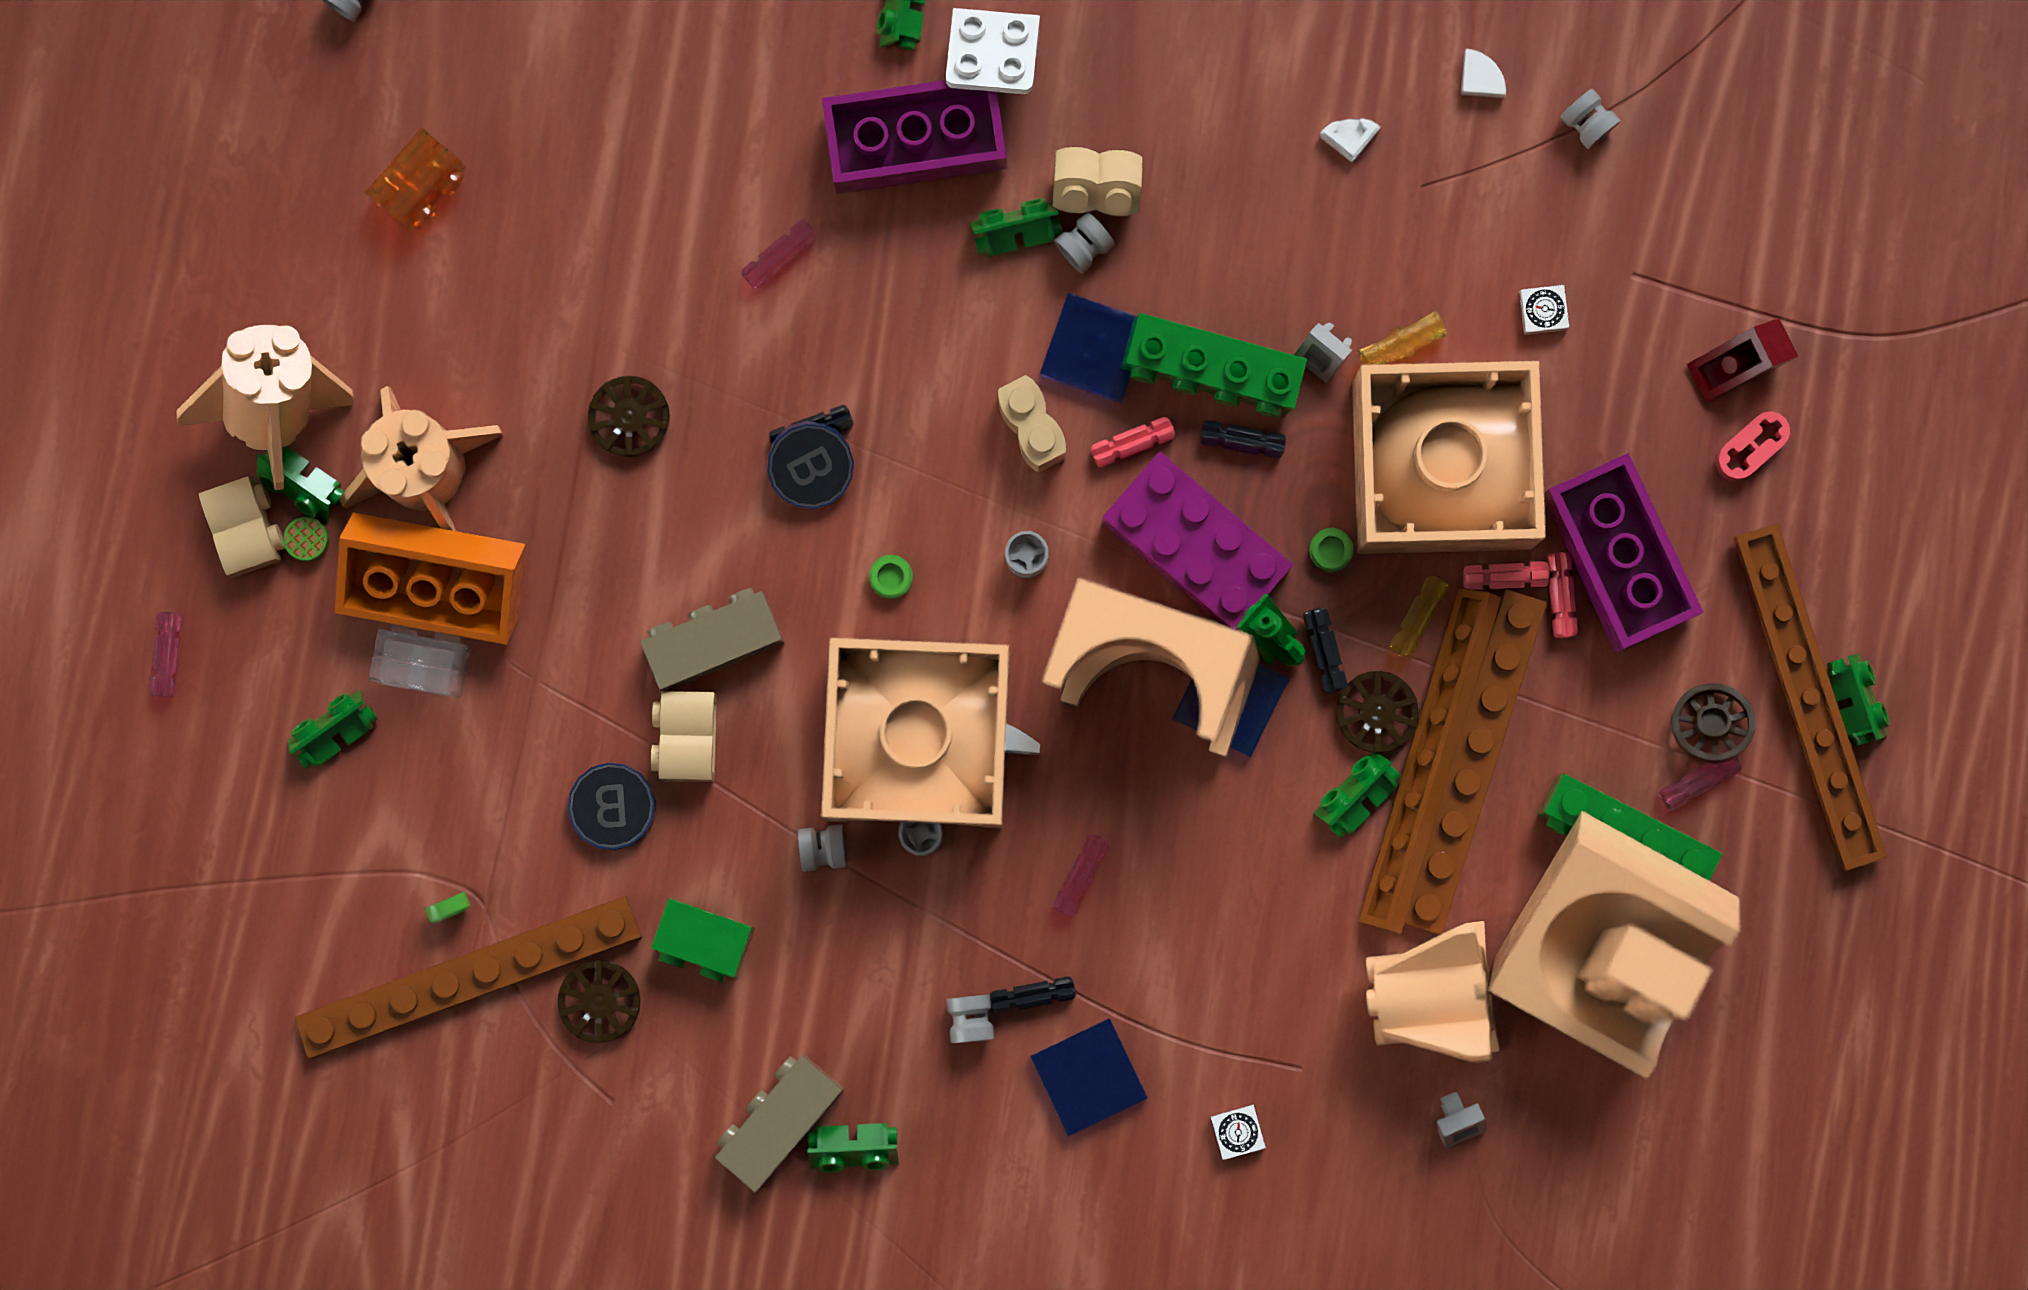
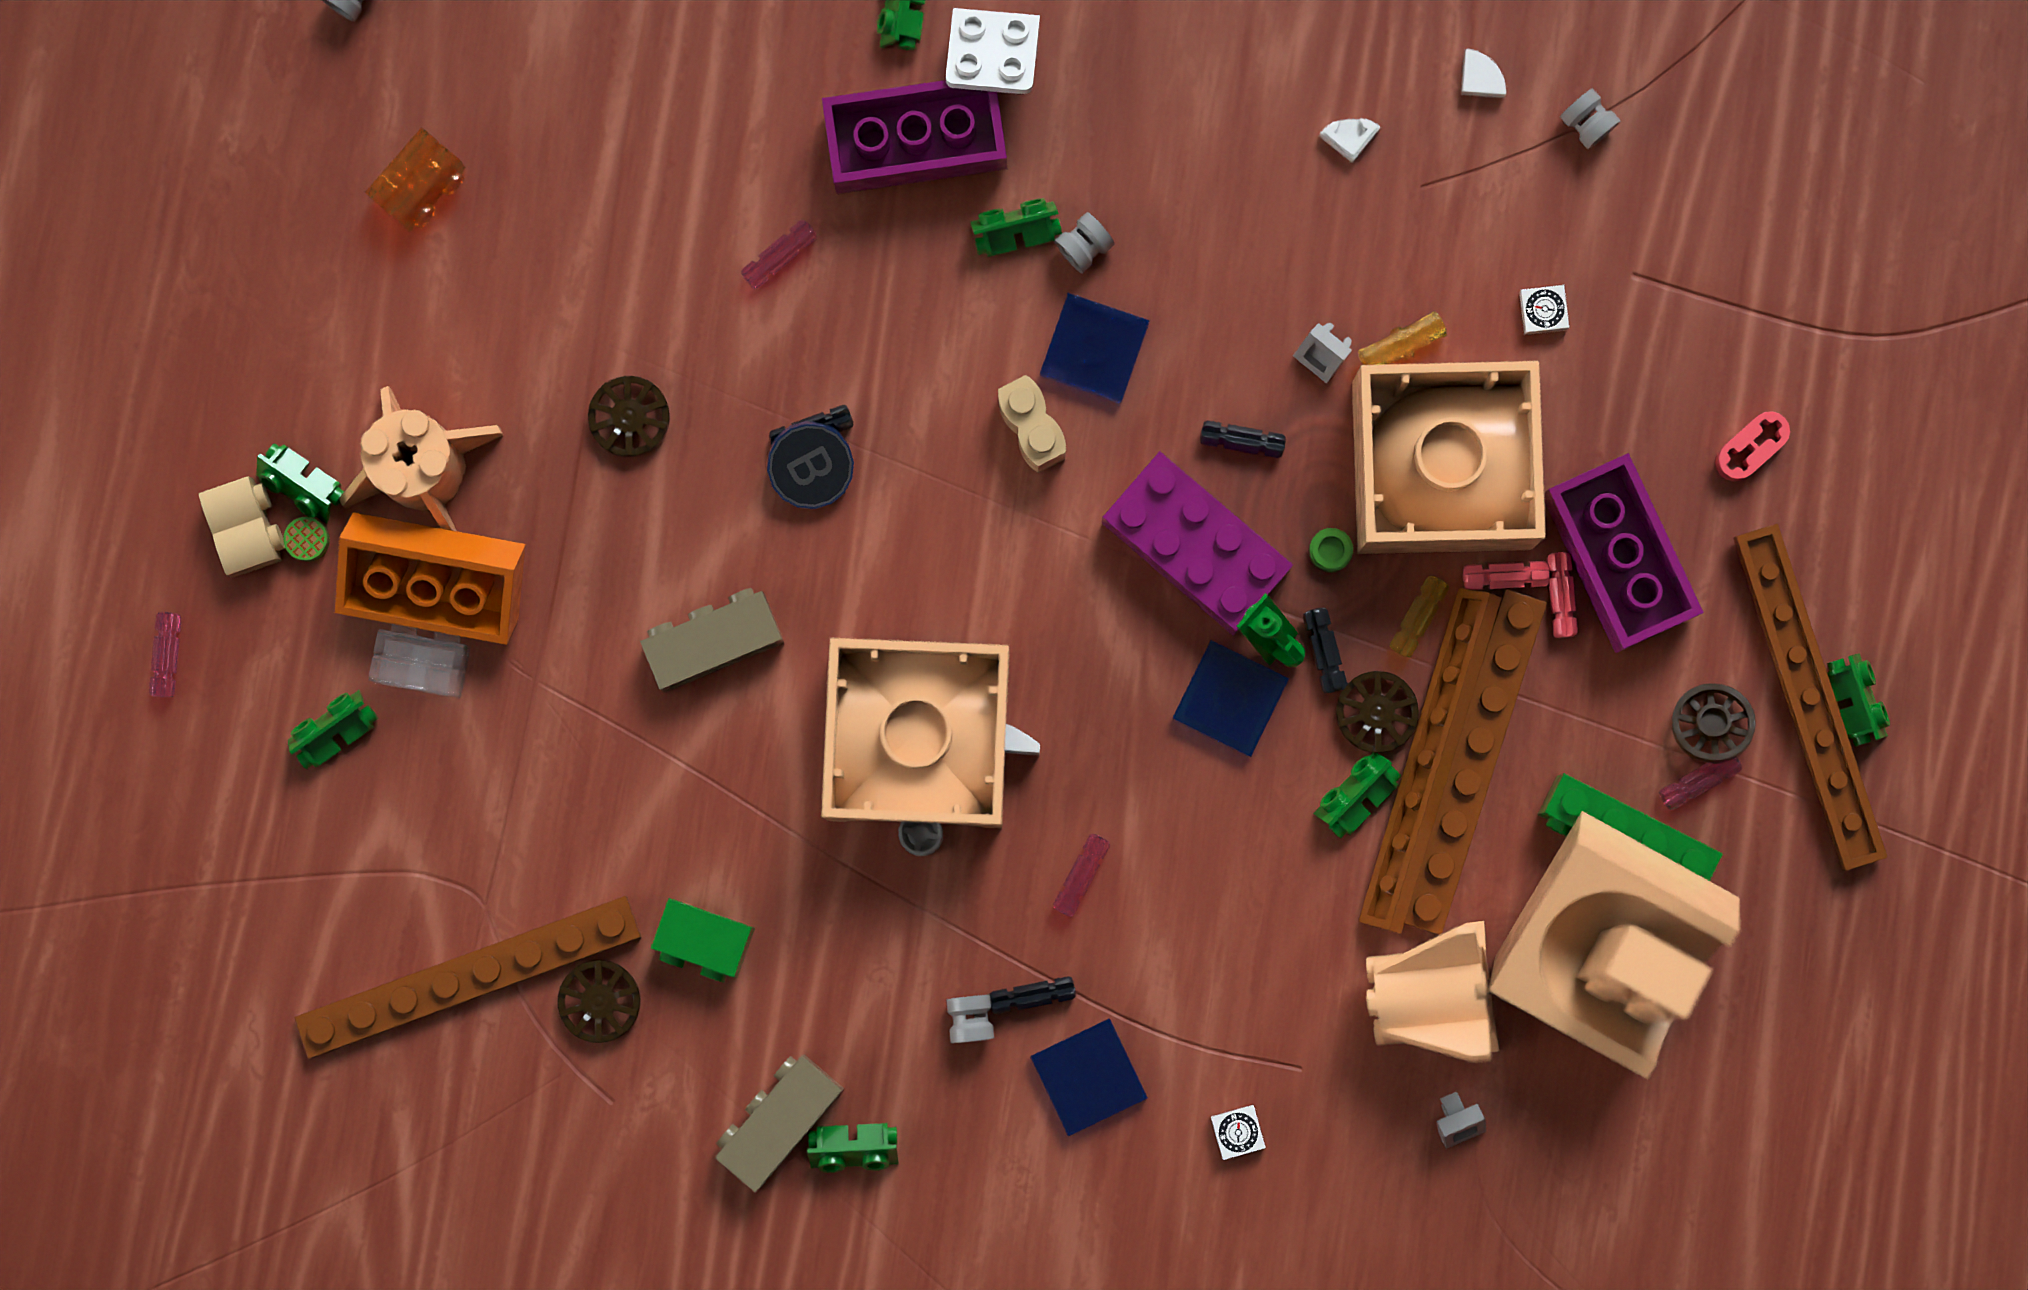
(265, 391): light nougat brick -> none
(447, 907): bright green tile -> none
(611, 806): black tile -> none
(686, 736): tan brick -> none
(832, 844): light grey wheel -> none
(891, 577): bright green tile -> none
(1026, 547): light grey wheel -> none
(1097, 181): tan brick -> none
(1116, 628): light nougat piece -> none
(1132, 441): coral axle -> none
(1213, 364): green brick -> none
(1742, 359): dark red slope -> none

